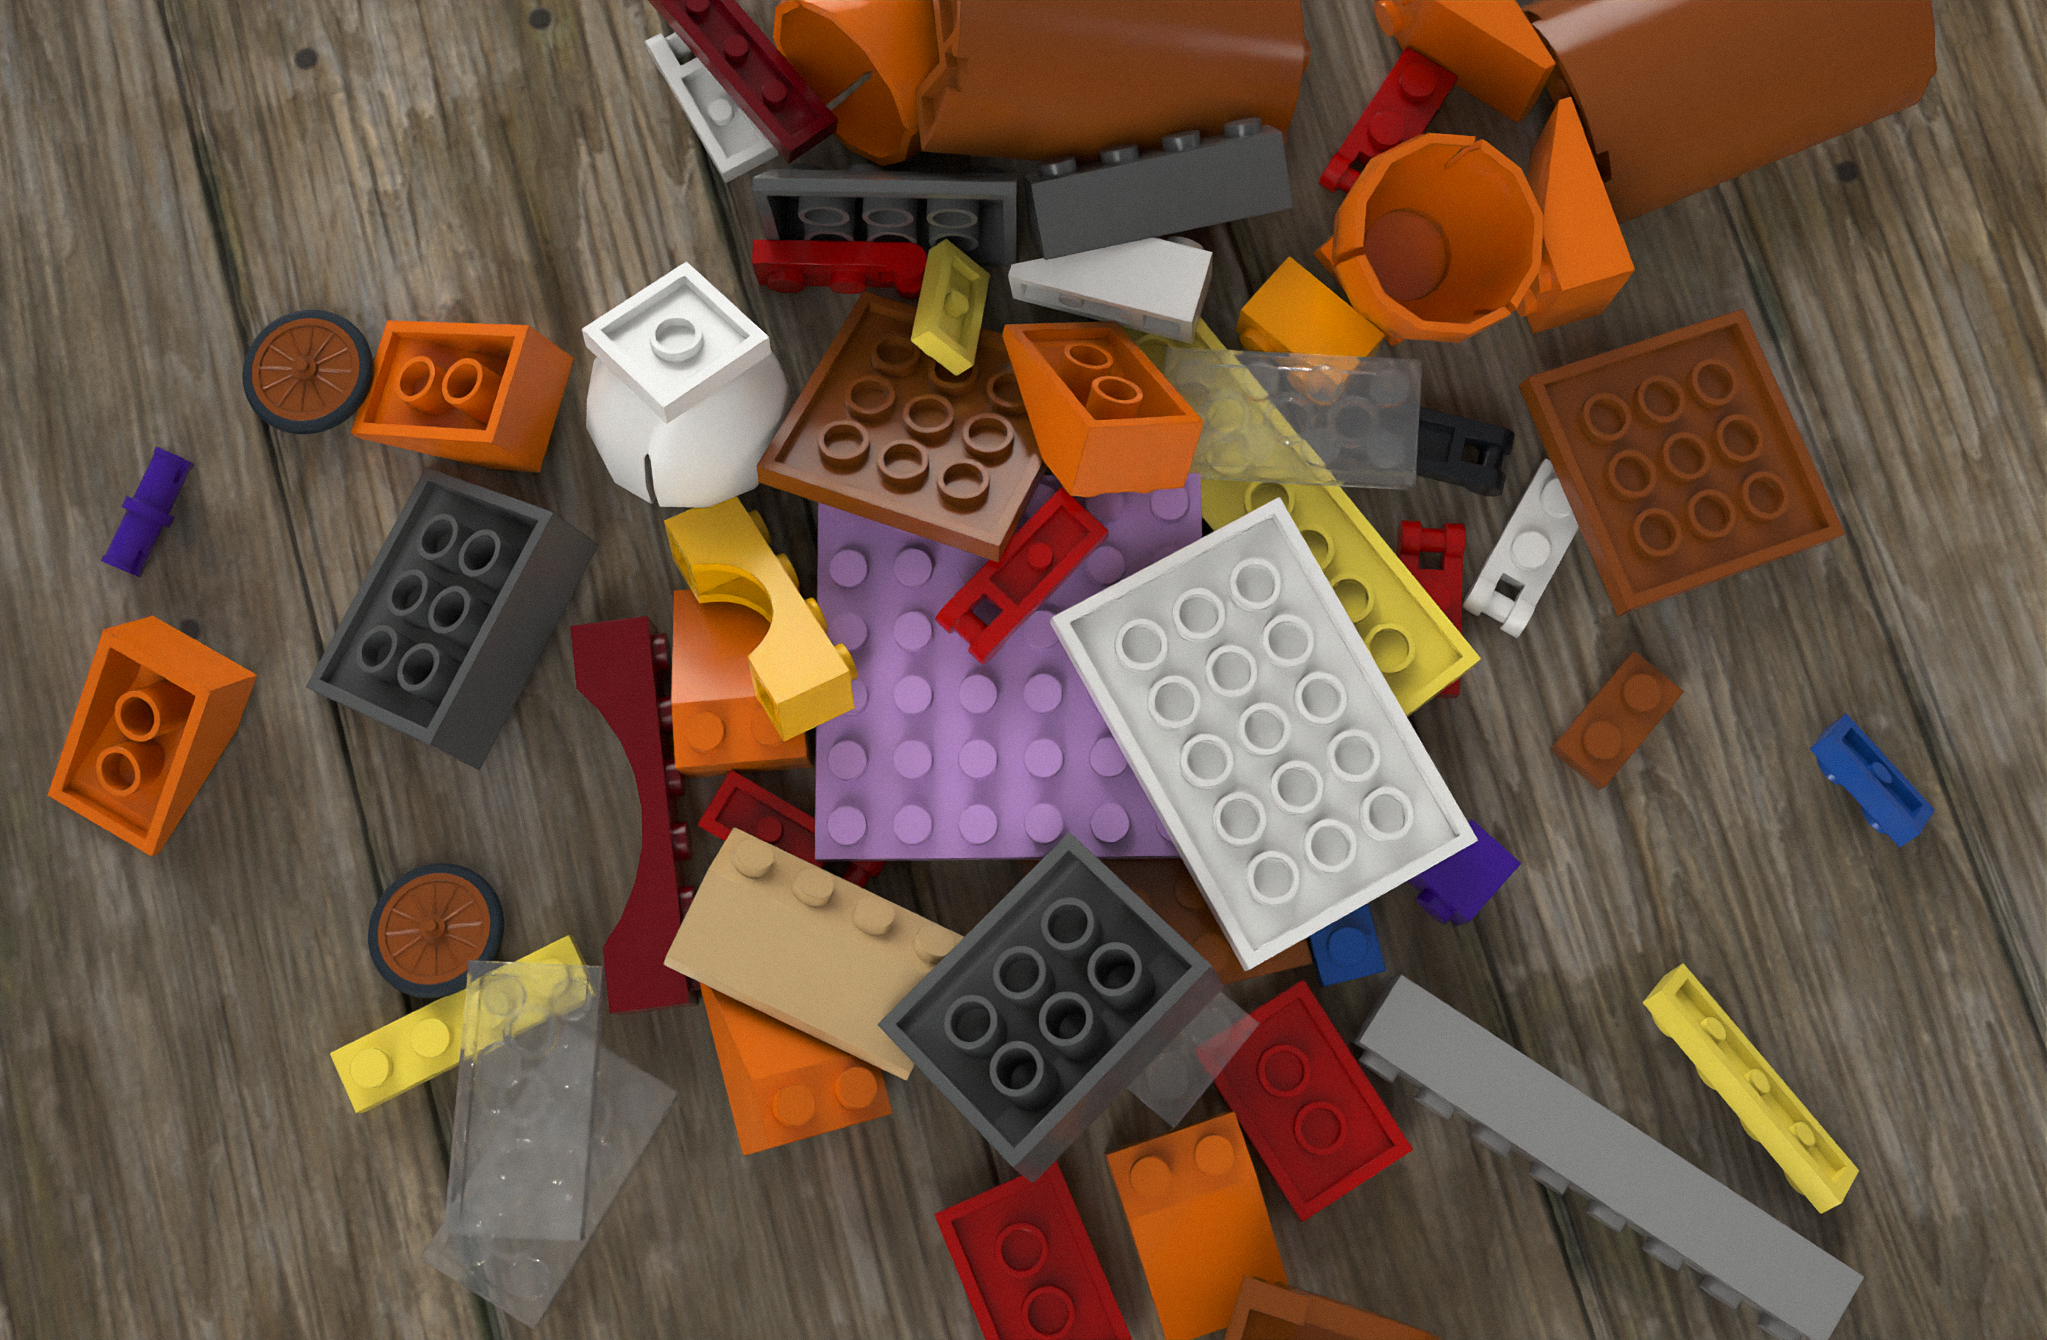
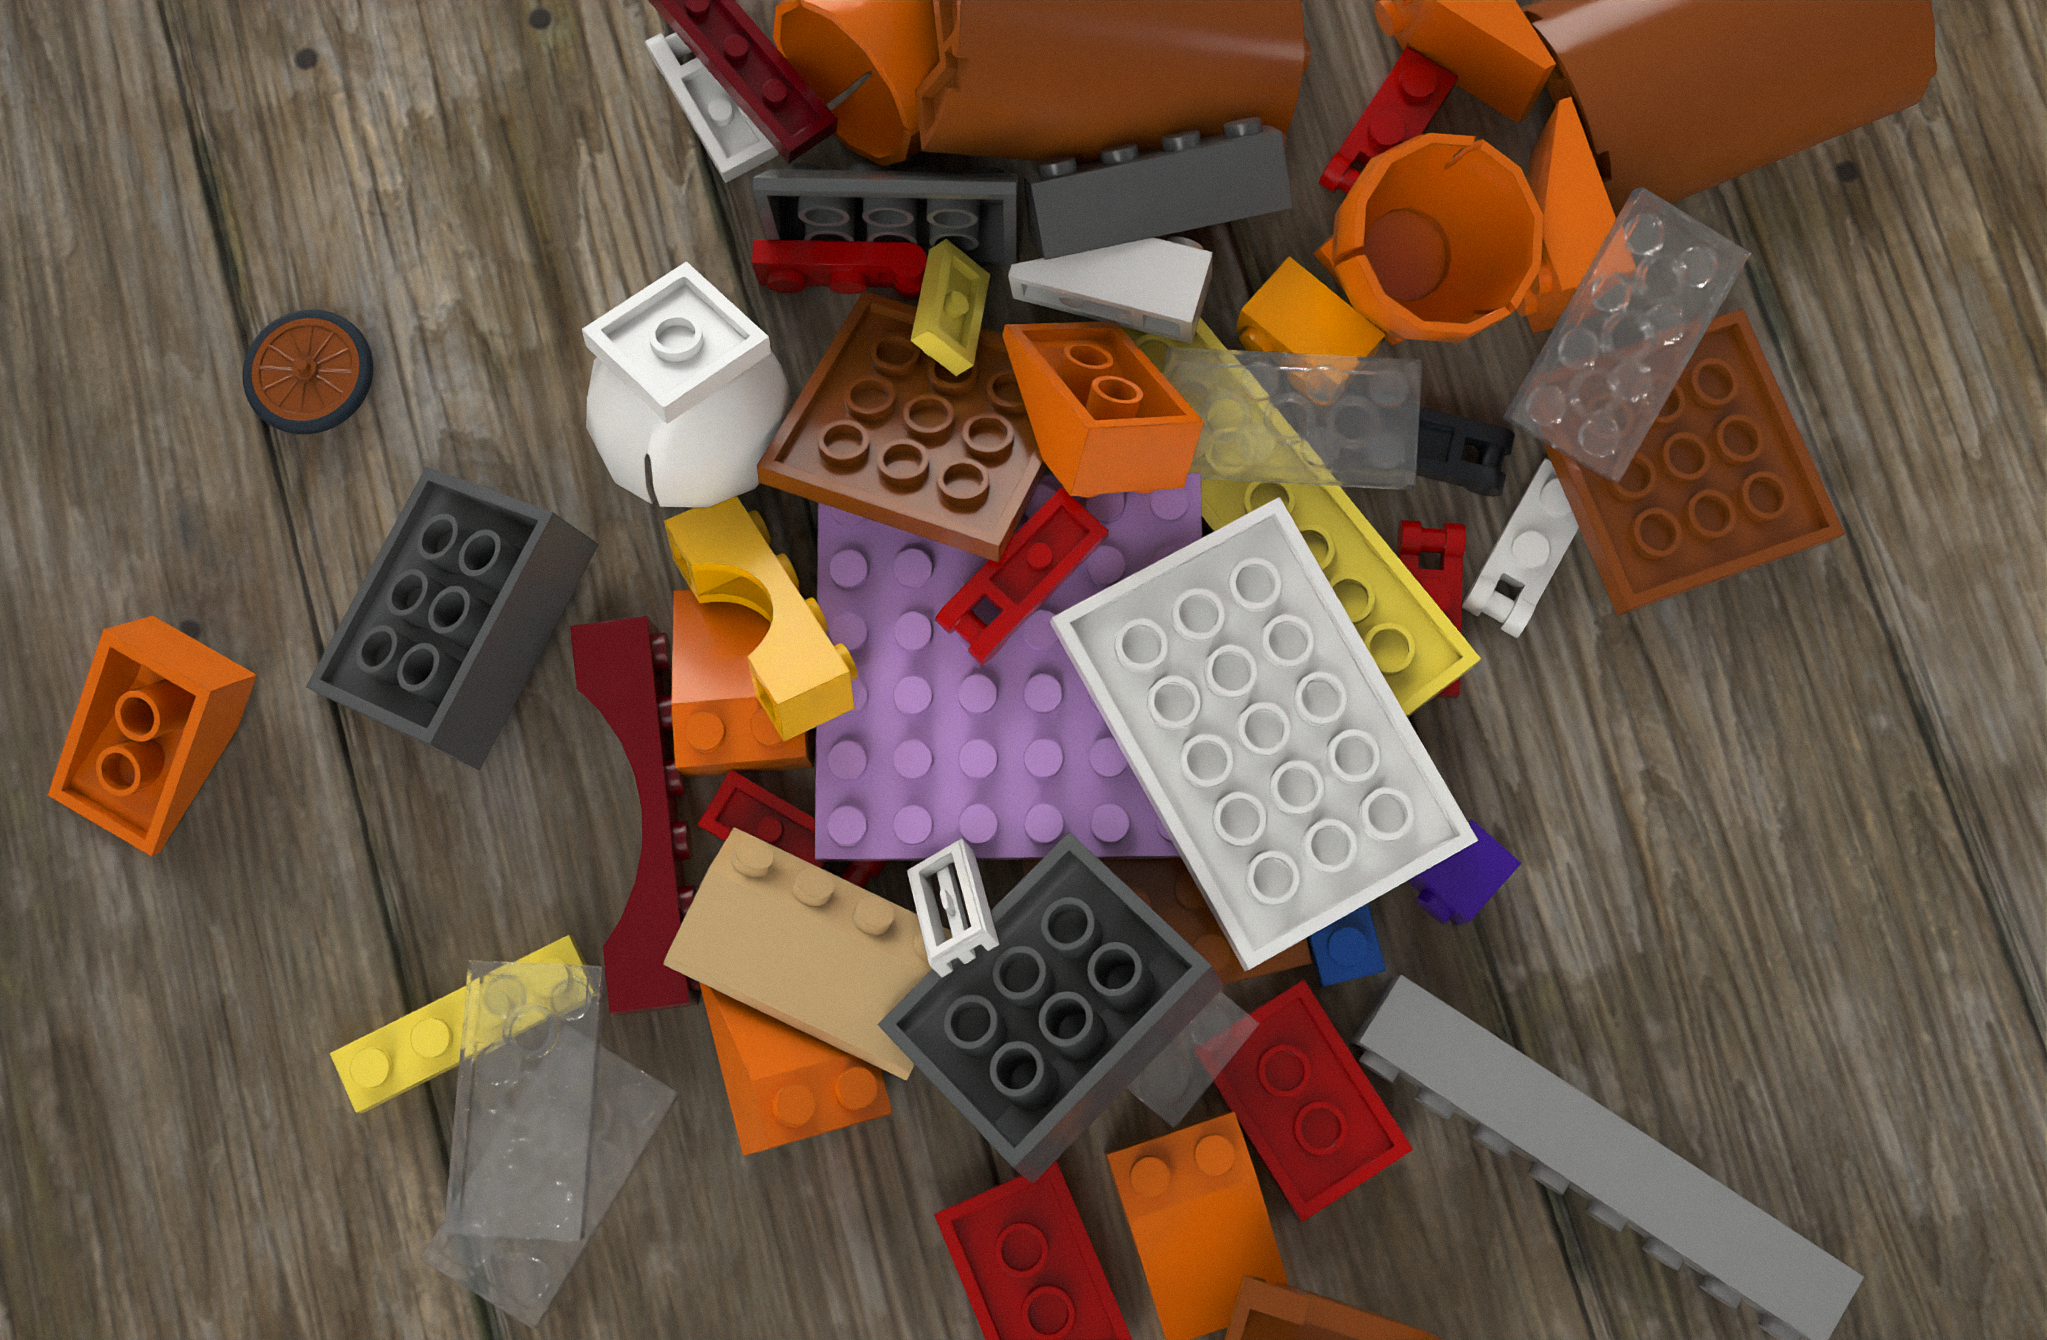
(147, 512): dark purple pin -> none
(432, 927): dark orange wheel -> none
(465, 392): orange slope -> none
(964, 939): none -> white tile
(1616, 720): dark orange plate -> none
(1626, 334): none -> clear plate
(1751, 1088): light yellow plate -> none
(1871, 778): blue plate -> none

